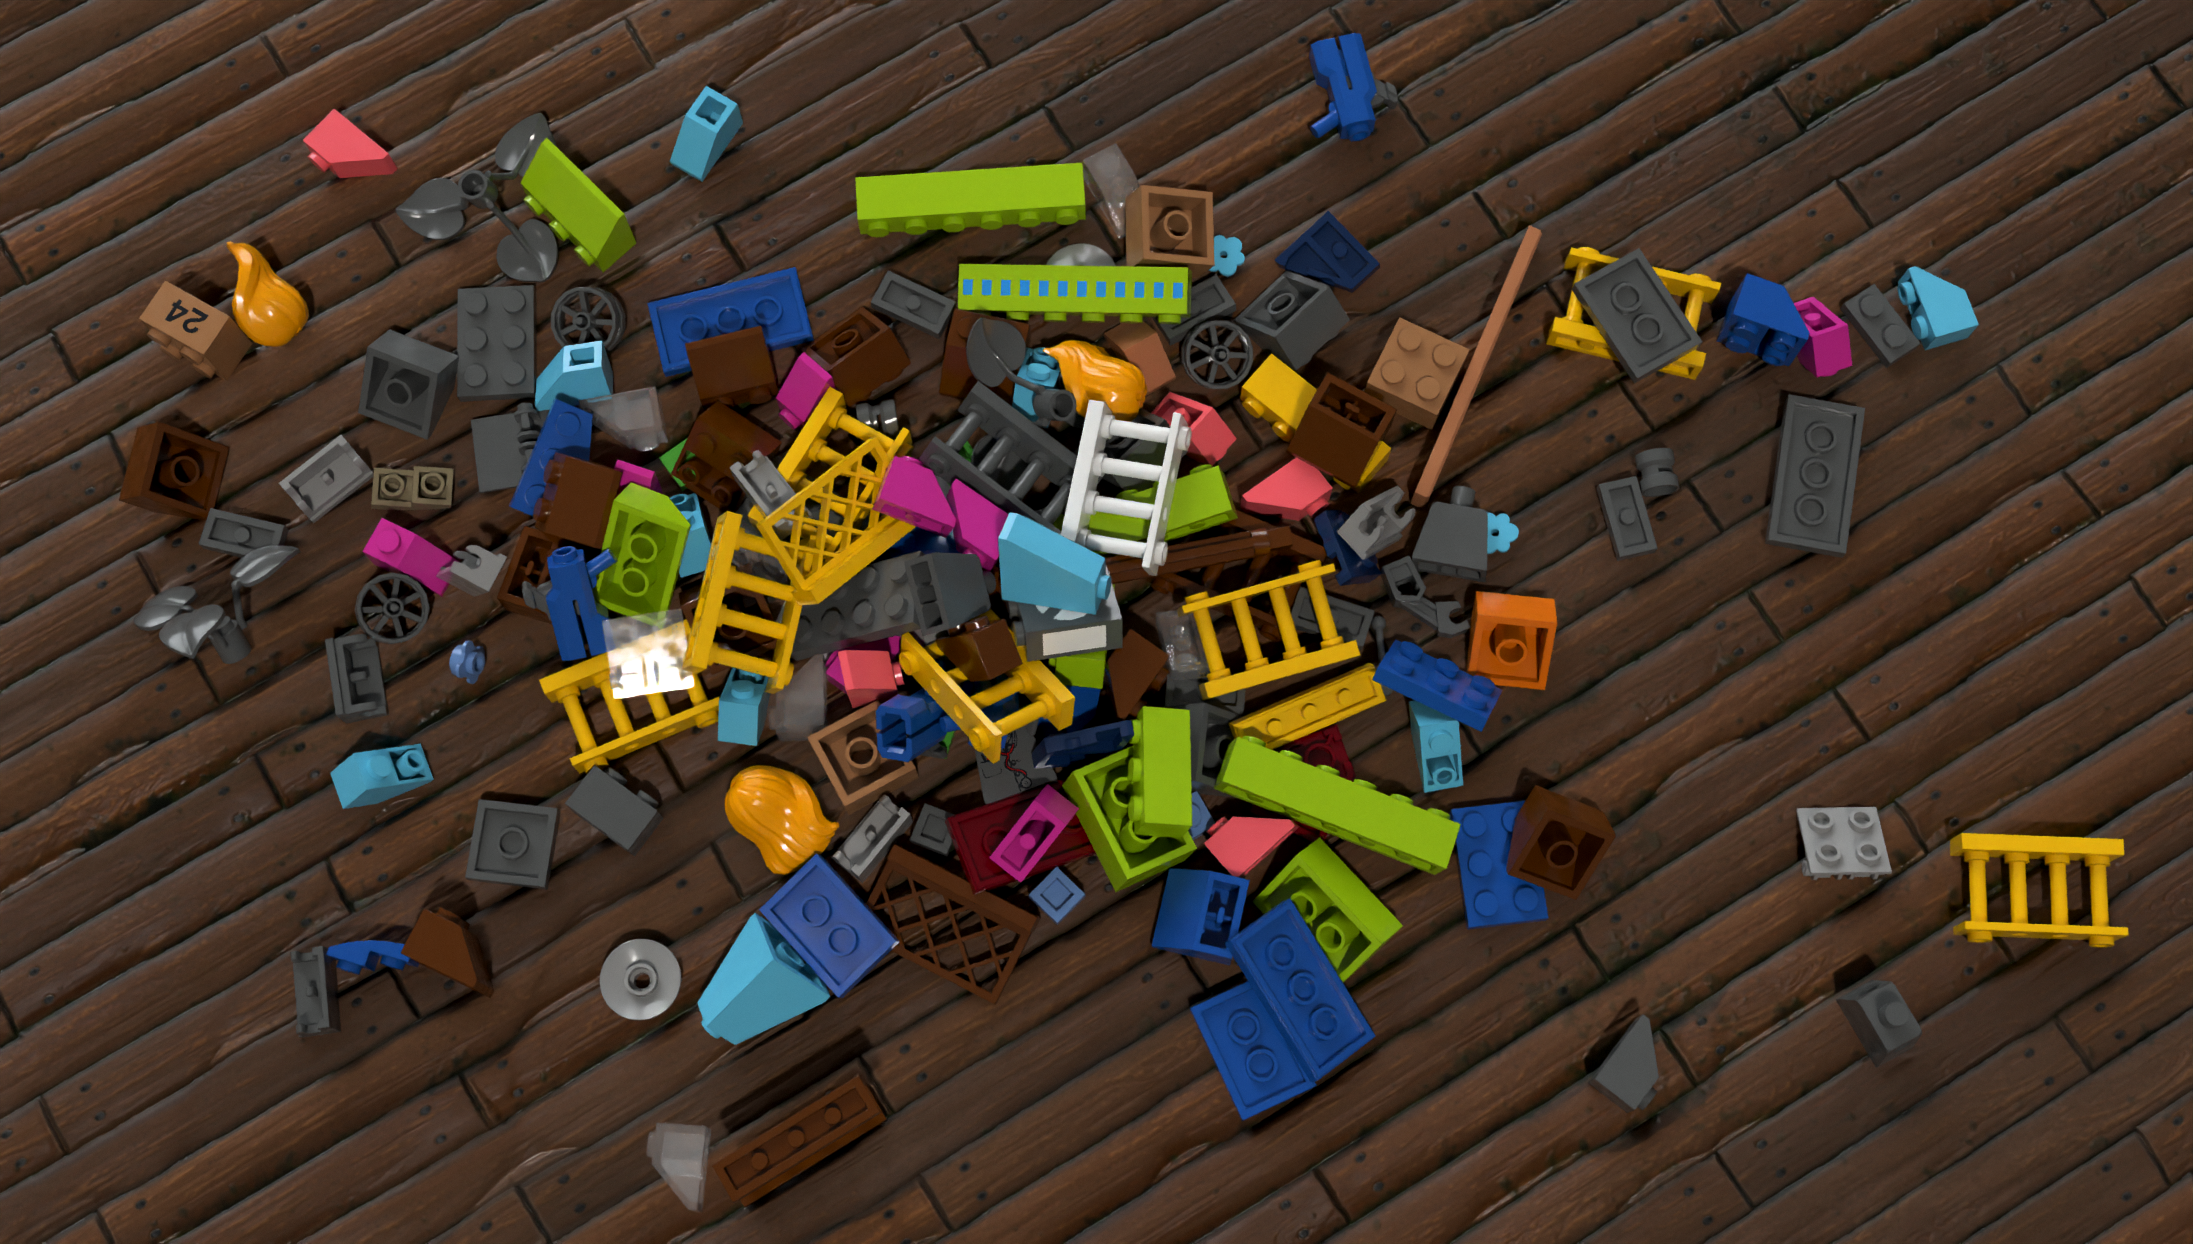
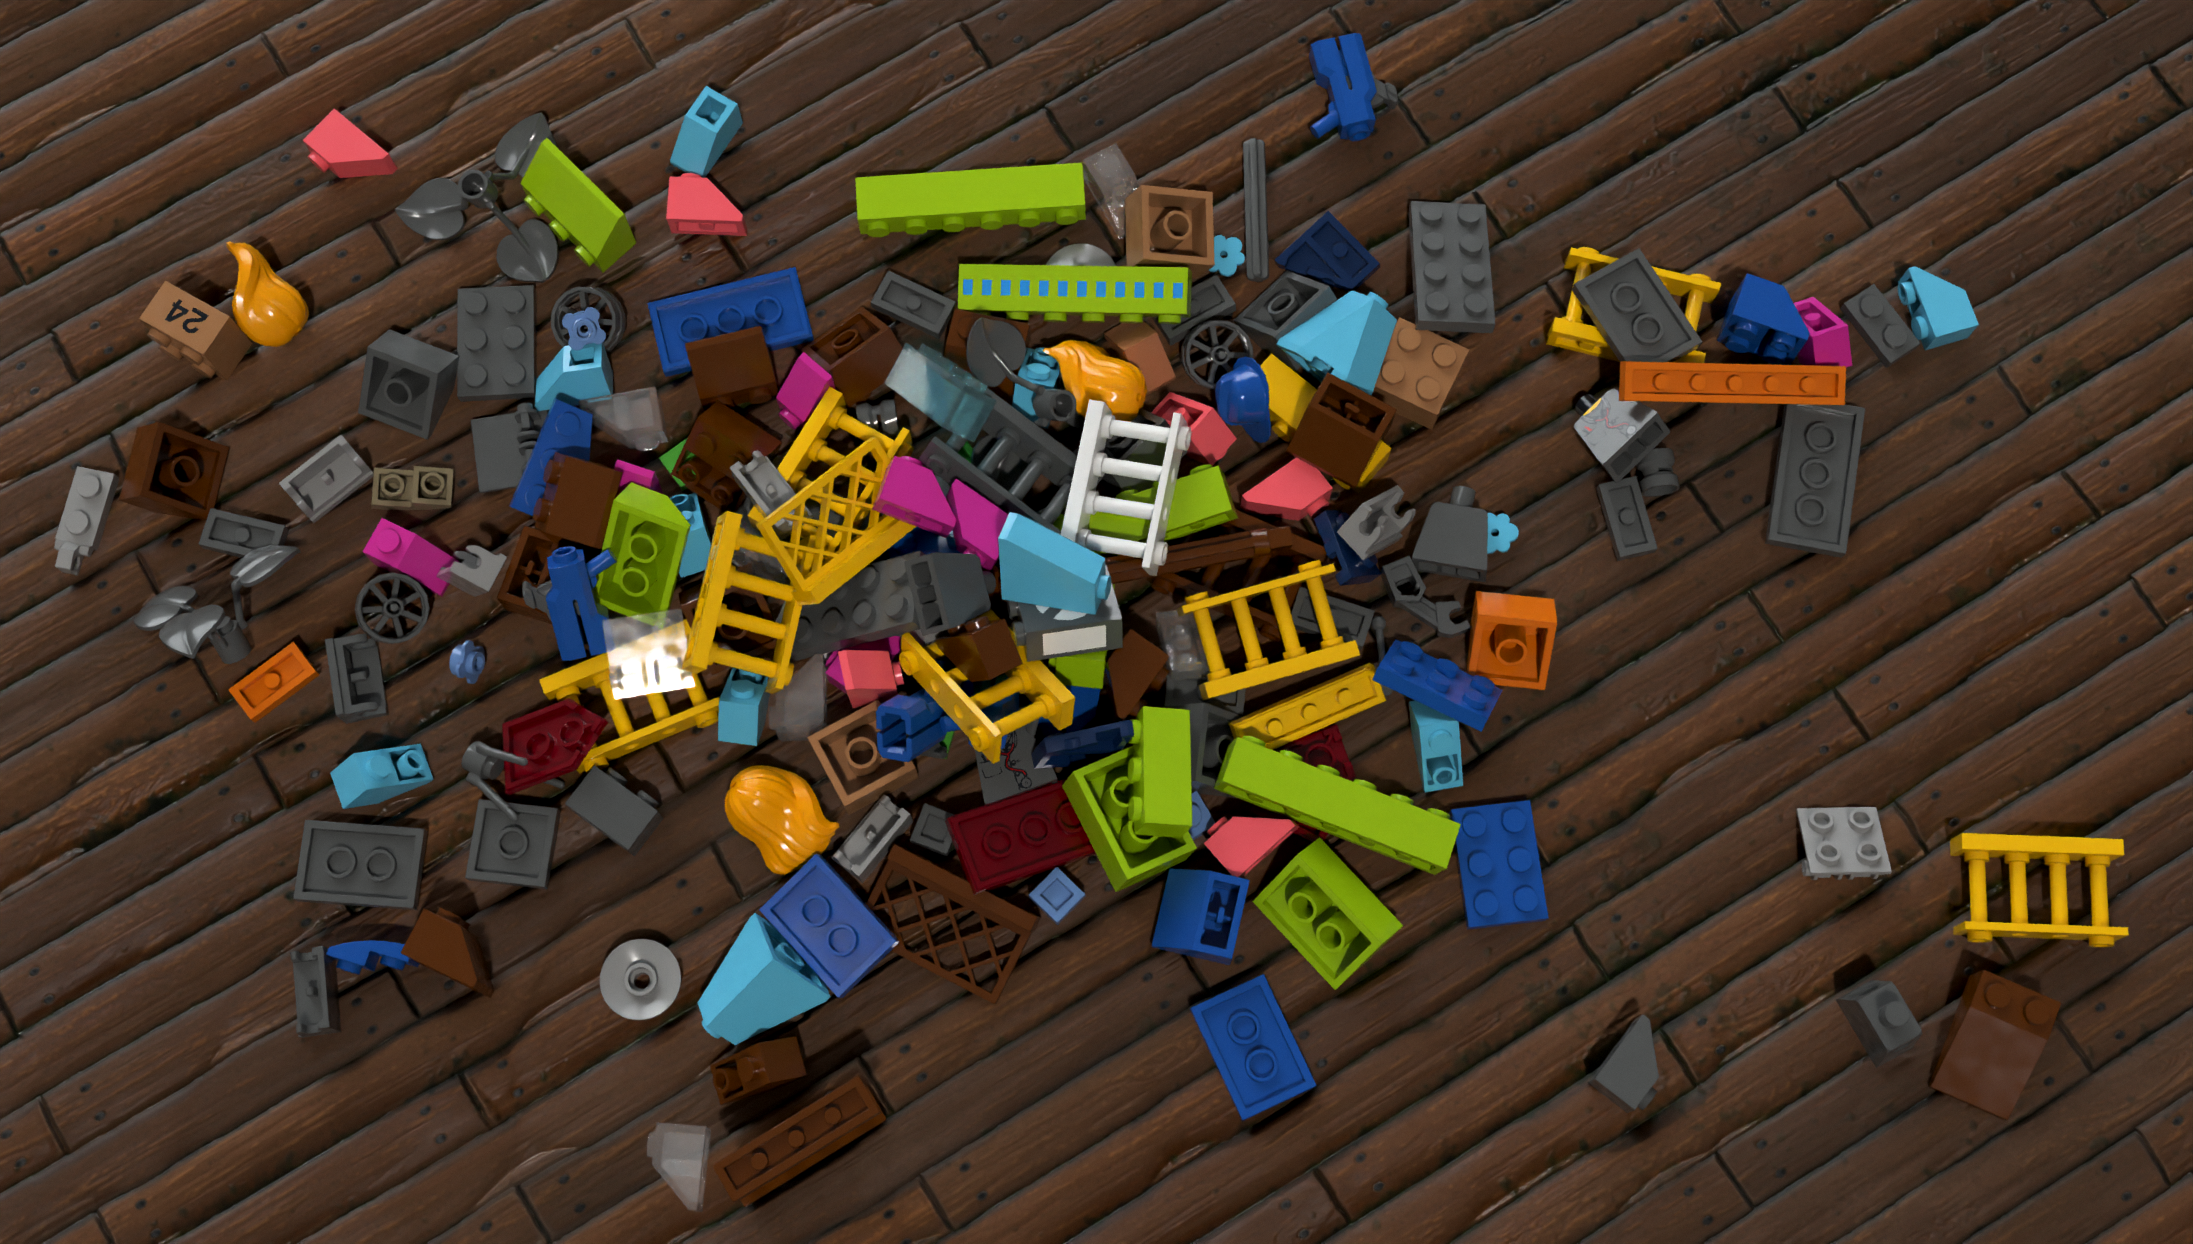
(84, 517): none -> light grey hinge
(273, 682): none -> orange plate
(360, 865): none -> dark grey plate
(487, 762): none -> dark grey plant
(551, 741): none -> dark red tile
(589, 318): none -> medium blue plate
(701, 208): none -> coral slope
(758, 1069): none -> reddish brown slope
(941, 390): none -> clear light blue brick
(1034, 833): dark pink slope -> none
(1244, 399): none -> blue piece
(1255, 210): none -> dark grey axle
(1300, 990): blue tile -> none
(1344, 340): none -> medium azure slope
(1451, 267): none -> dark grey plate
(1476, 368): nougat tile -> none
(1558, 842): reddish brown slope -> none
(1618, 431): none -> dark grey torso
(1732, 383): none -> orange plate
(1994, 1043): none -> reddish brown slope

